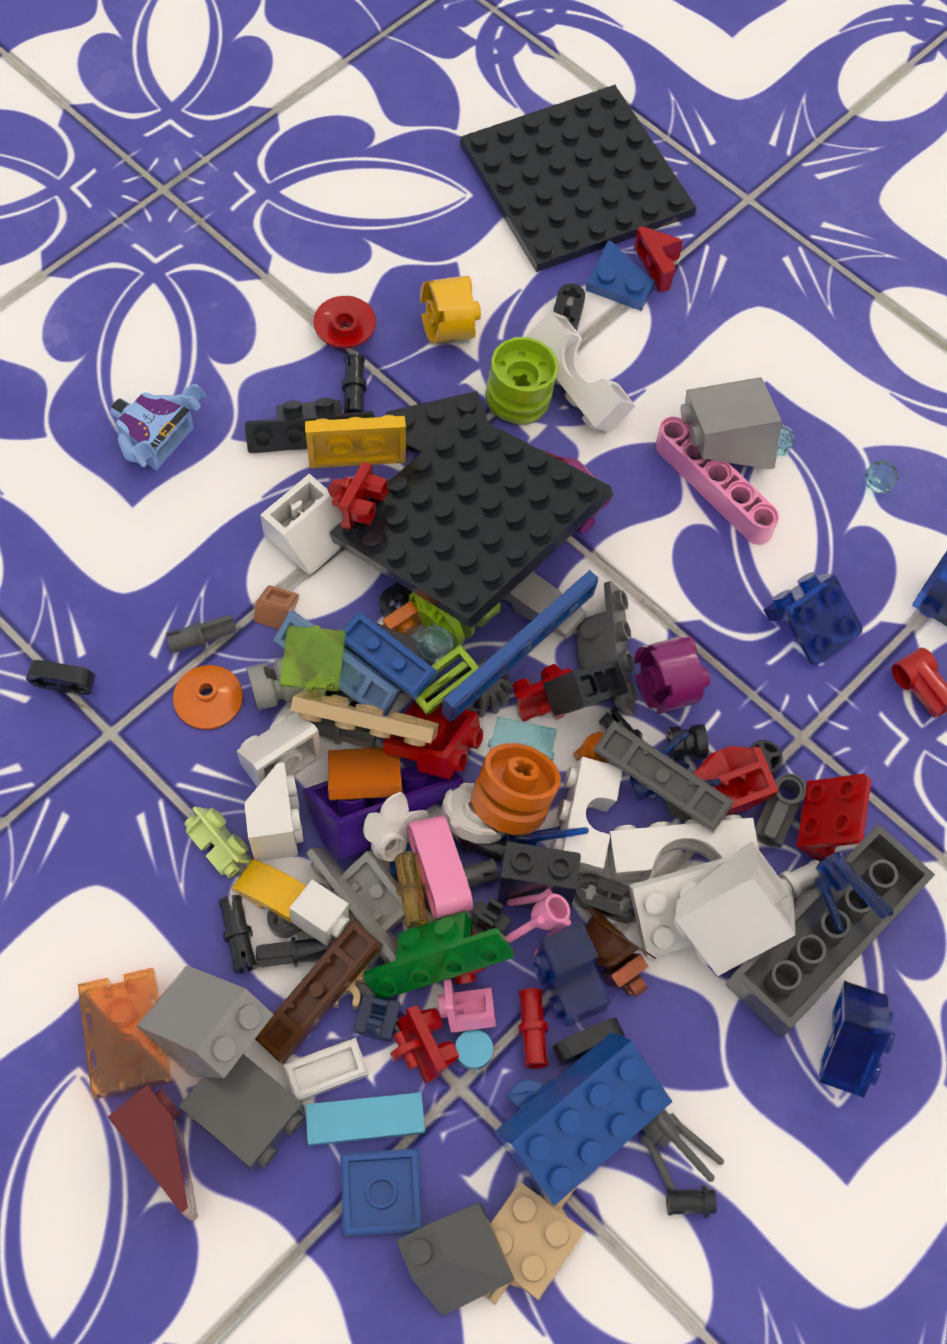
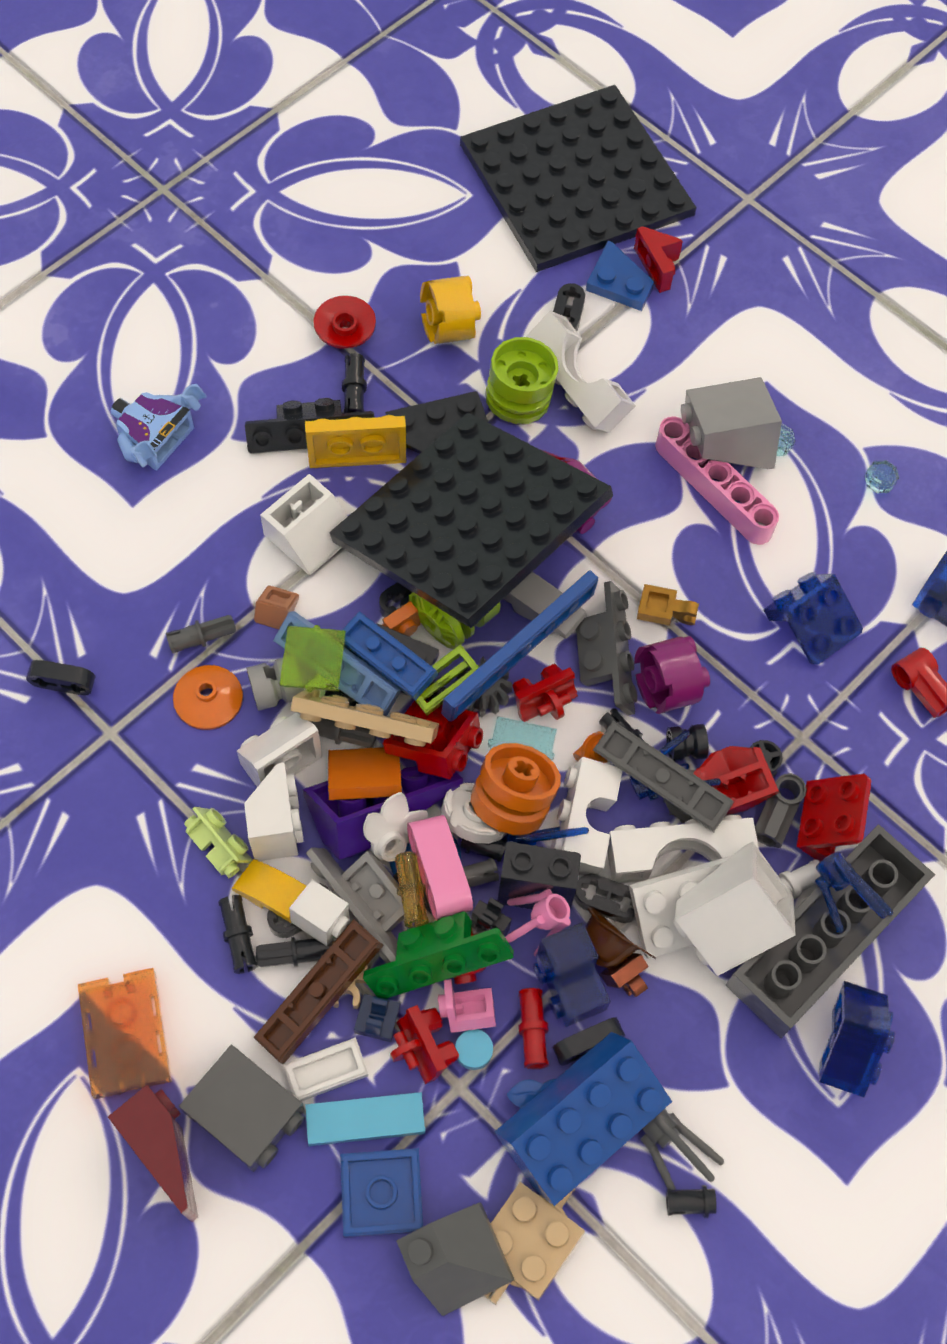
(204, 1022): light grey slope -> none
(352, 495): red hips -> none
(434, 643): clear light blue tile -> none
(585, 687): black brick -> none
(661, 605): none -> pearl gold plate

